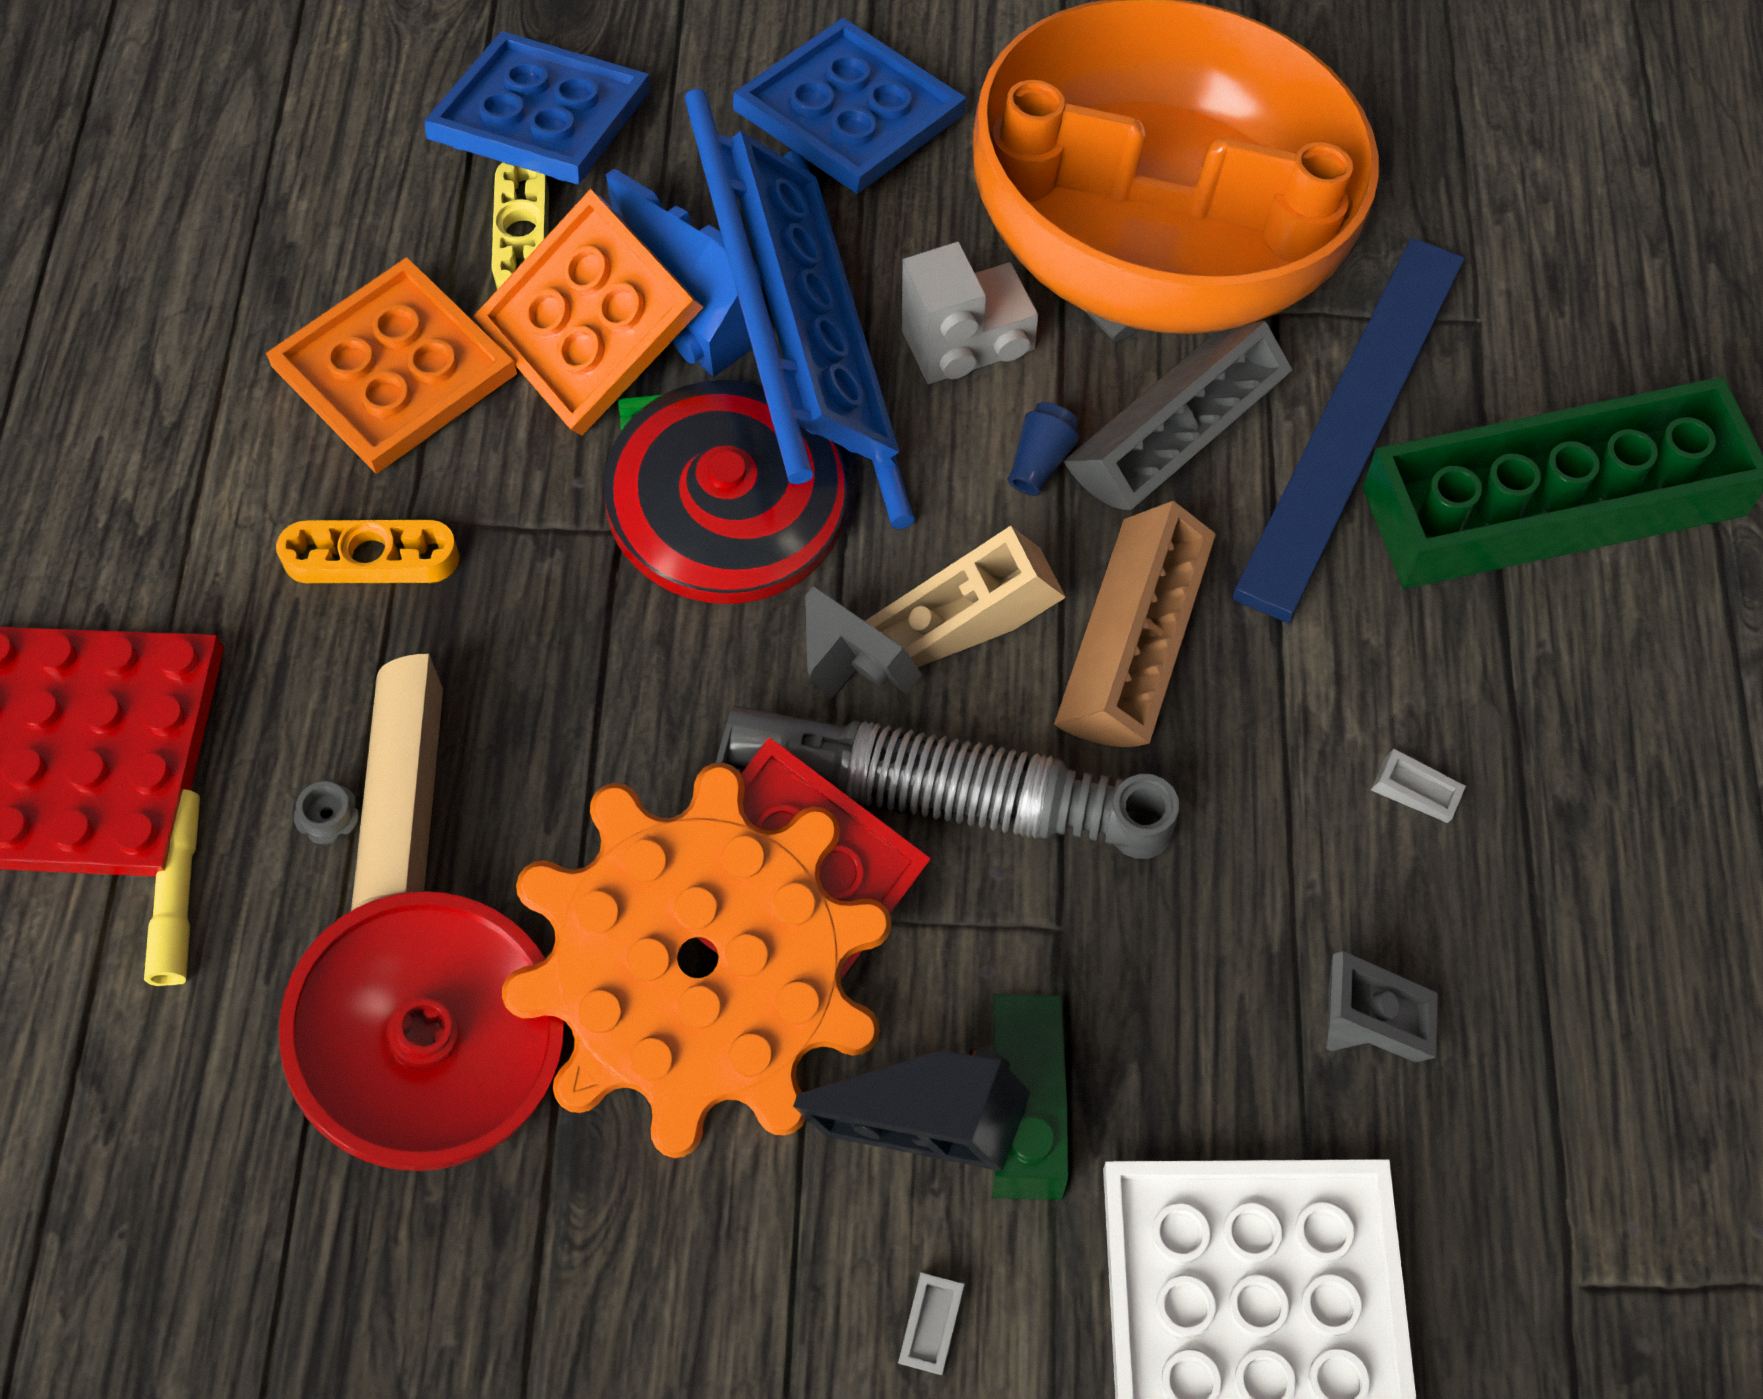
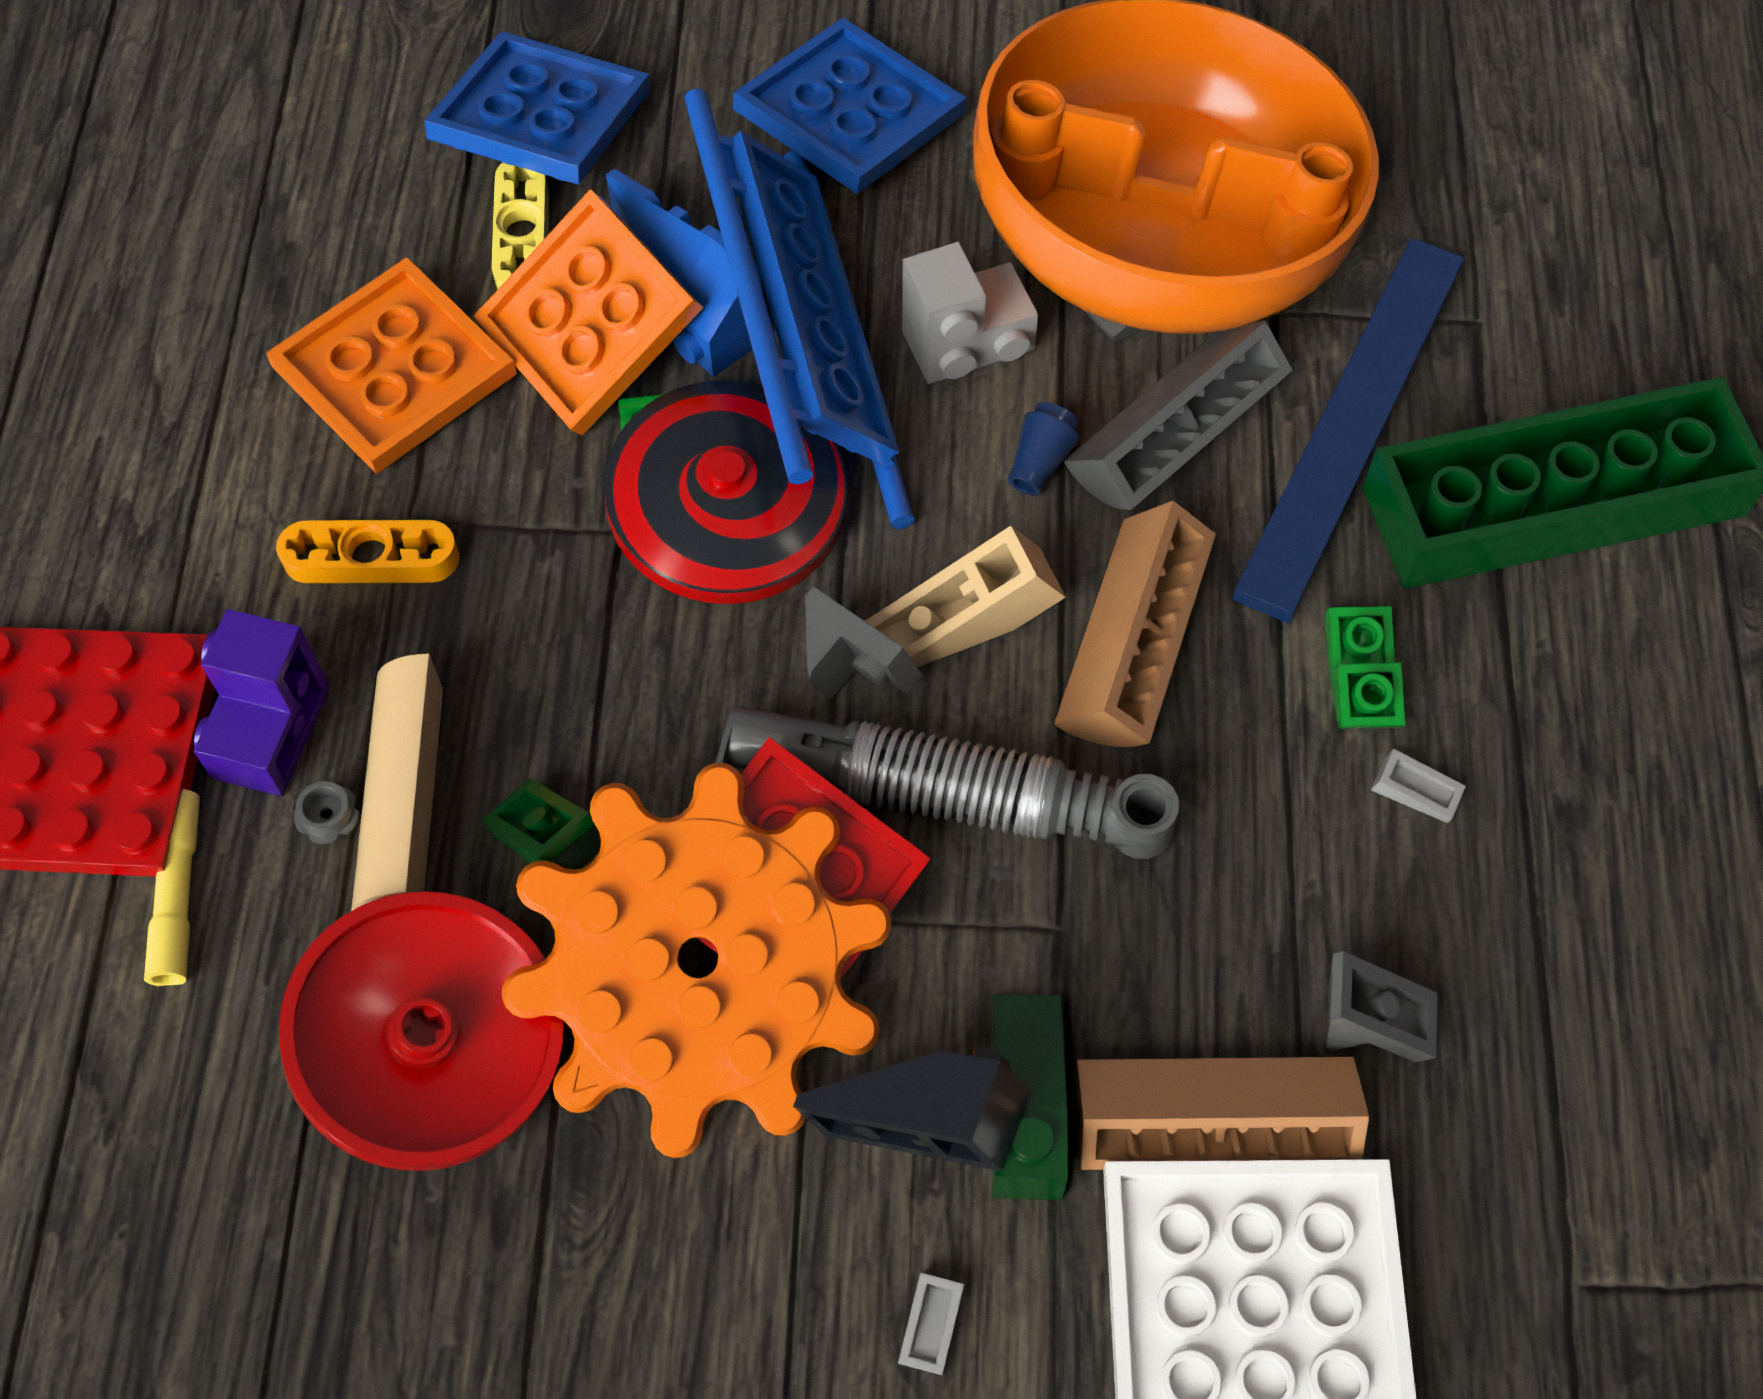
(265, 701): none -> dark purple brick
(544, 827): none -> dark green slope
(1219, 1110): none -> medium nougat brick
(1363, 667): none -> green slope

